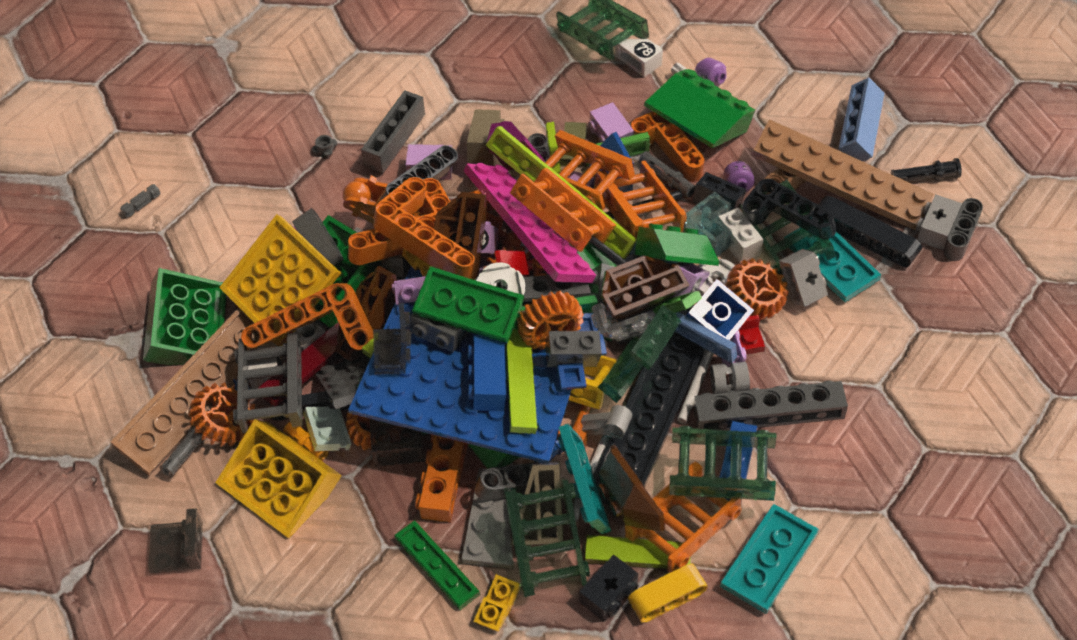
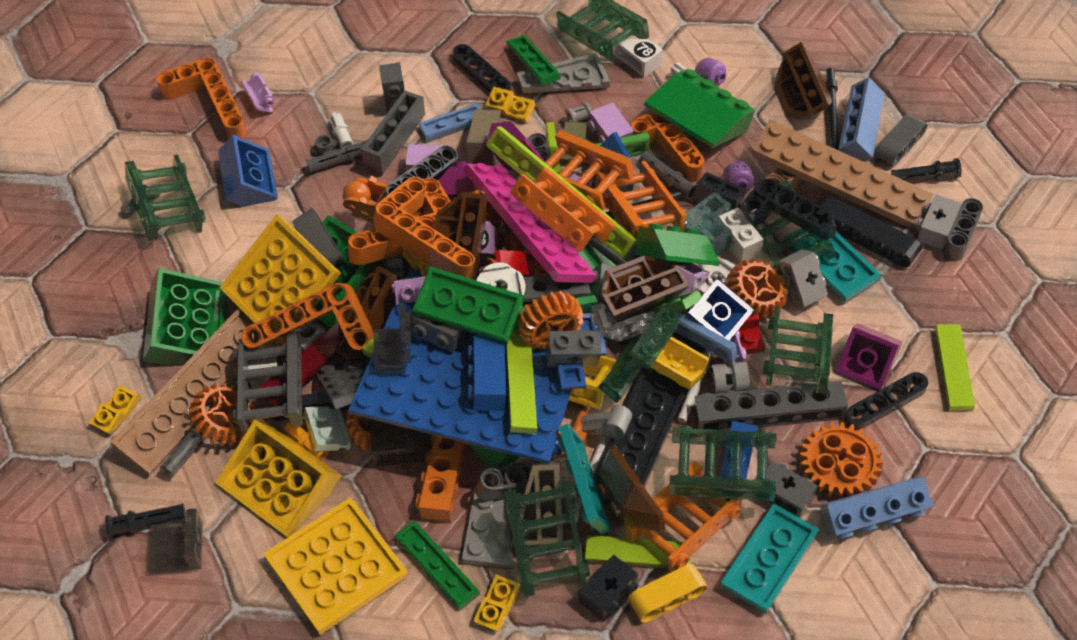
(114, 413): none -> yellow slope
(132, 521): none -> black pin
(146, 208): none -> clear green fence
(200, 75): none -> orange beam
(246, 172): none -> blue slope
(258, 93): none -> lavender hinge
(335, 157): none -> dark grey pin
(335, 565): none -> yellow plate
(340, 130): none -> white axle
(391, 83): none -> dark grey brick
(448, 123): none -> medium blue tile
(456, 181): none -> magenta slope
(478, 73): none -> black beam
(510, 105): none -> yellow slope
(533, 60): none -> green tile
(575, 74): none -> light grey wing
(579, 113): none -> light grey bush
(681, 363): none -> yellow bracket
(792, 491): none -> dark grey brick
(801, 83): none -> reddish brown wedge
(820, 359): none -> clear green fence
(832, 87): none -> black bar
(846, 443): none -> orange gear
(868, 356): none -> magenta slope
(876, 506): none -> medium blue brick
(883, 396): none -> black beam
(900, 139): none -> dark grey beam
(954, 367): none -> lime tile

